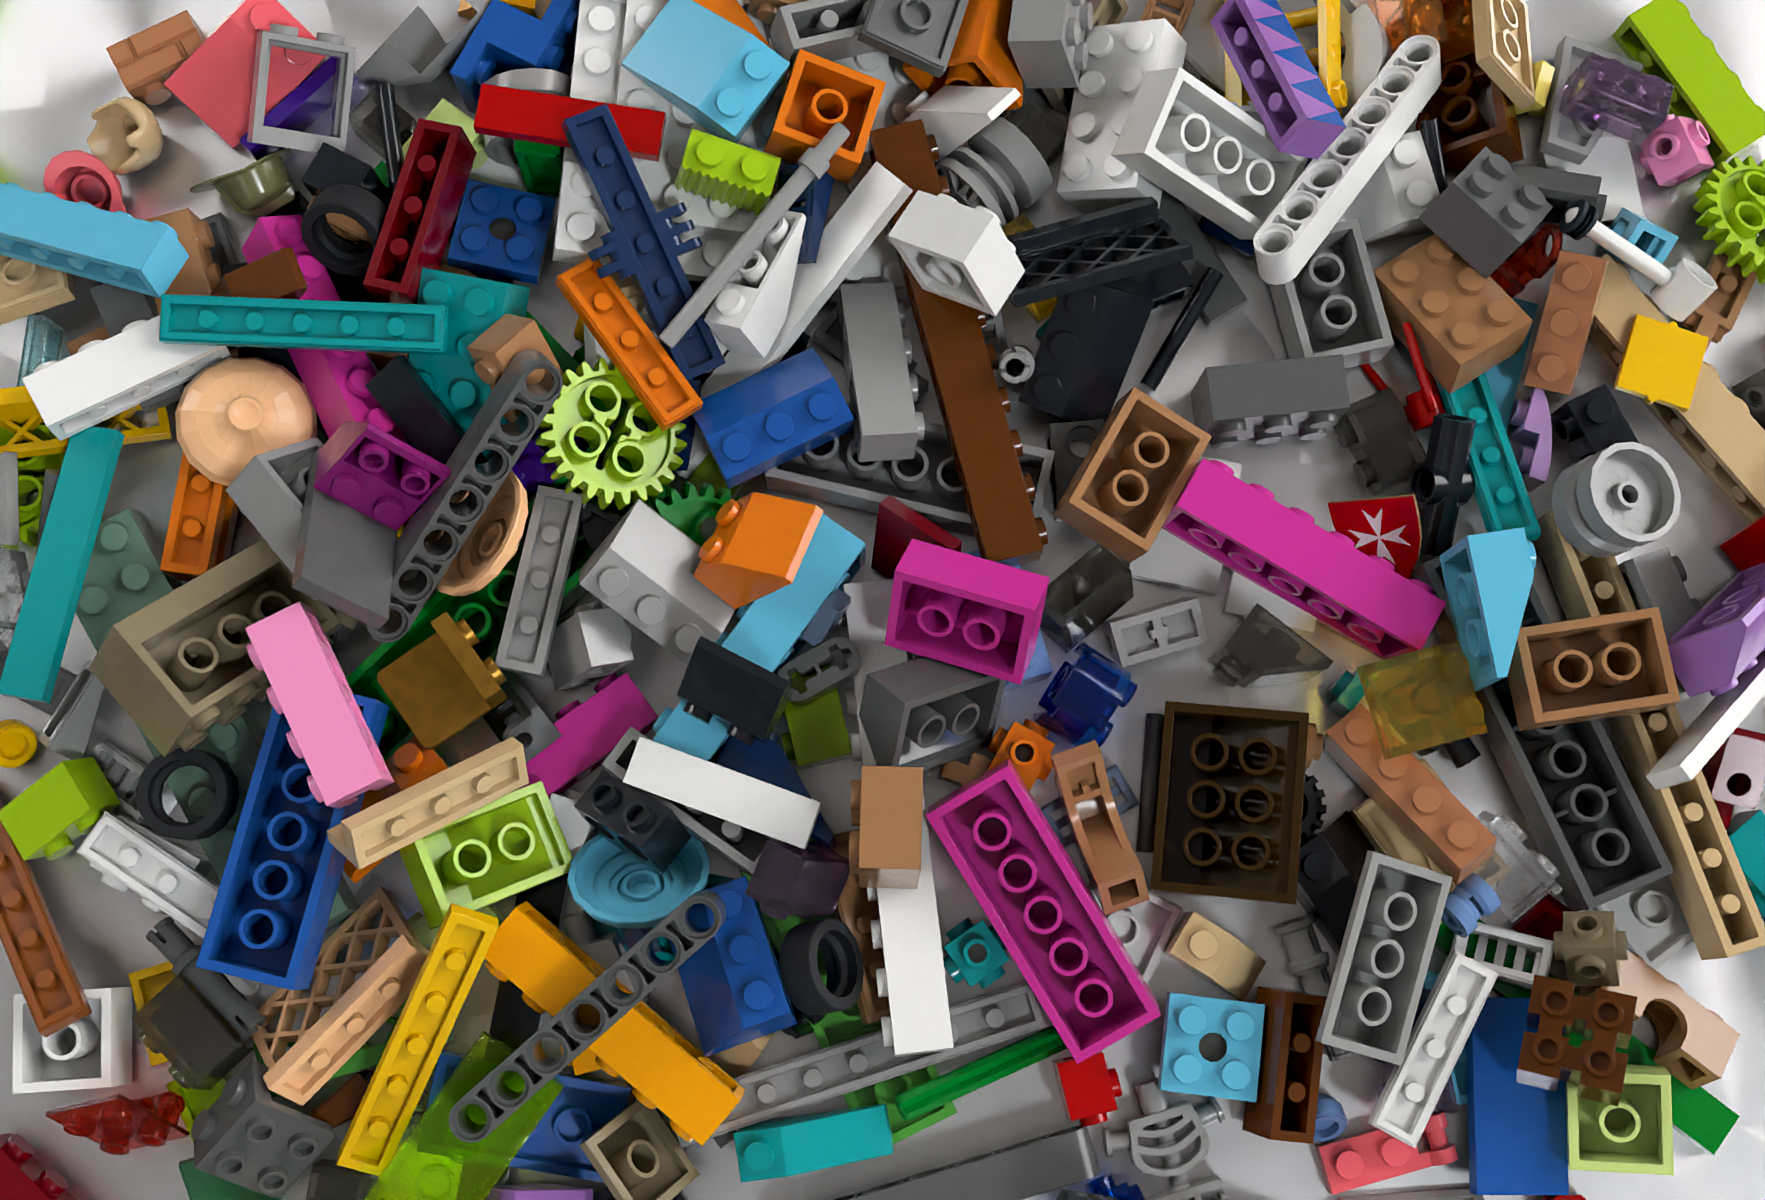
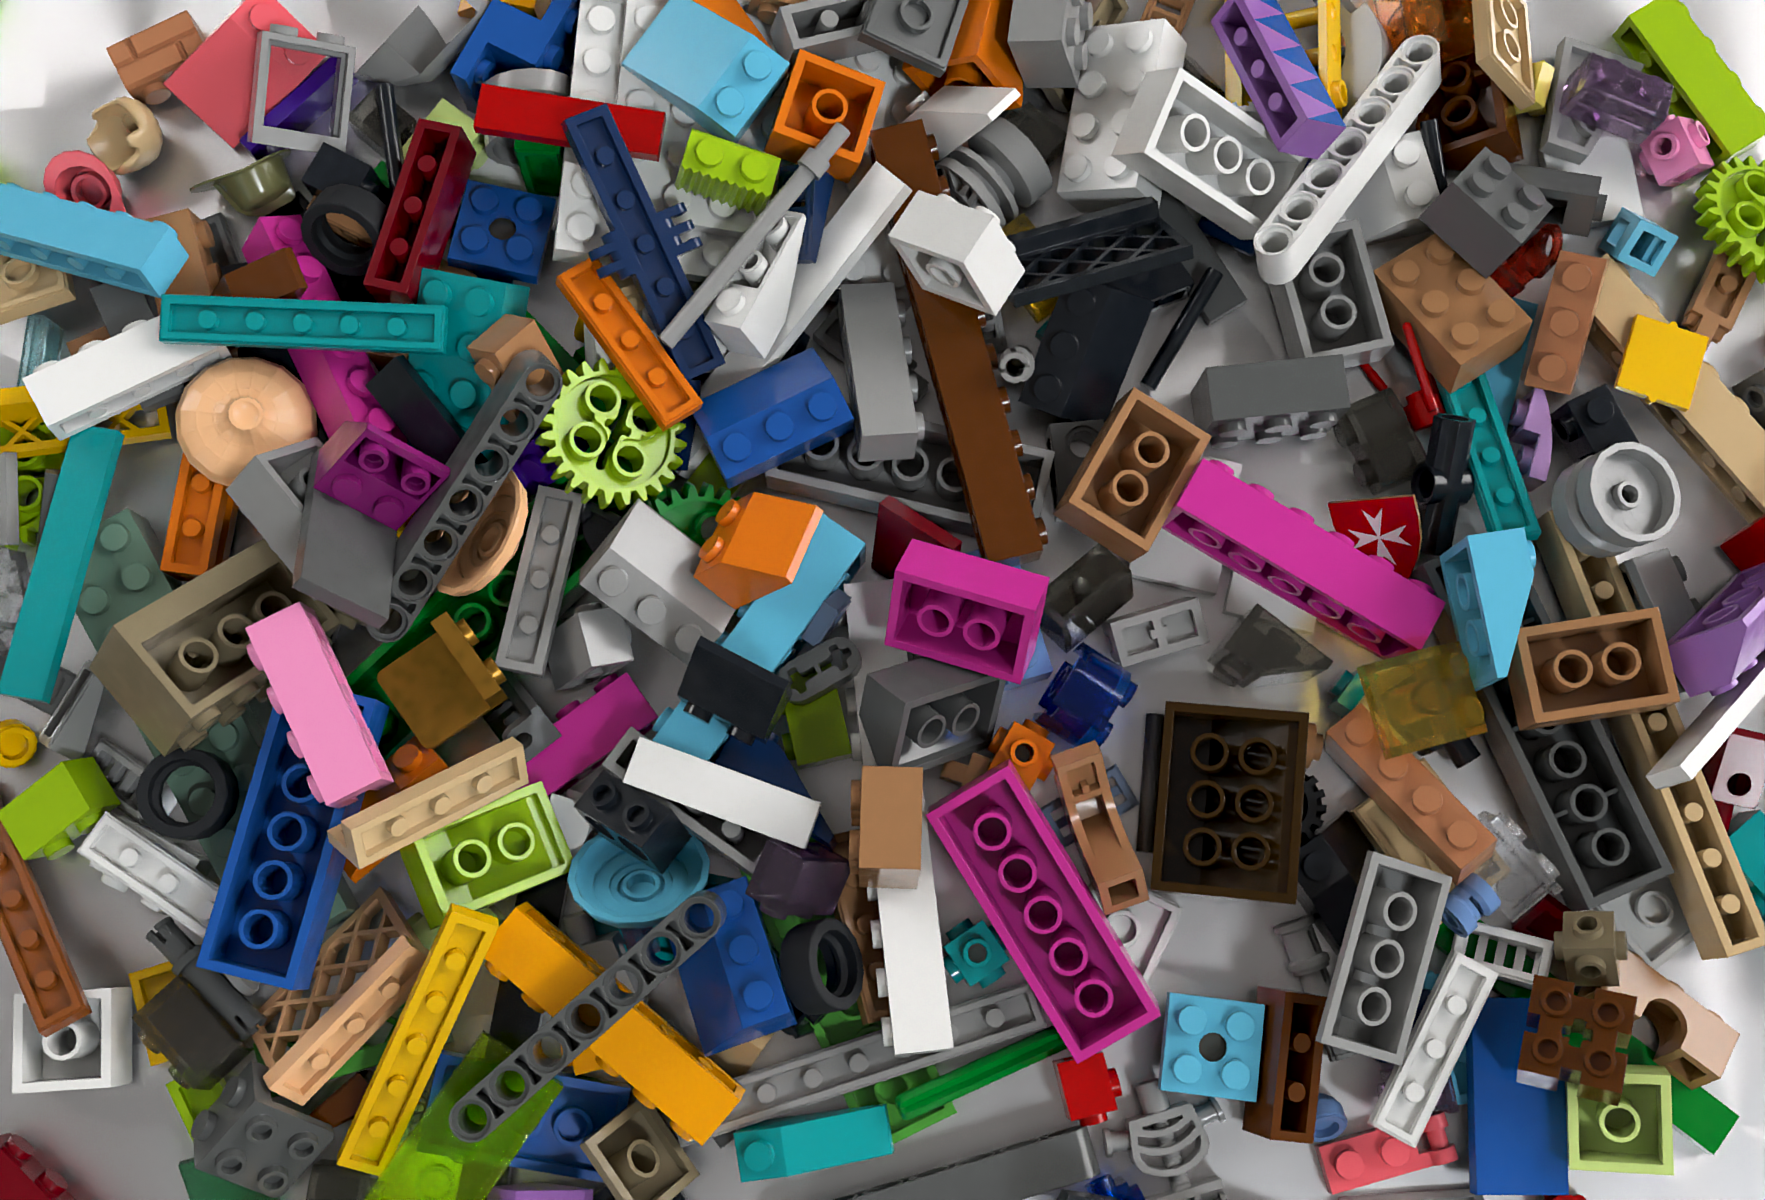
(124, 1123): clear red hinge -> none
(1214, 955): tan slope -> none
(1677, 288): white piece -> none

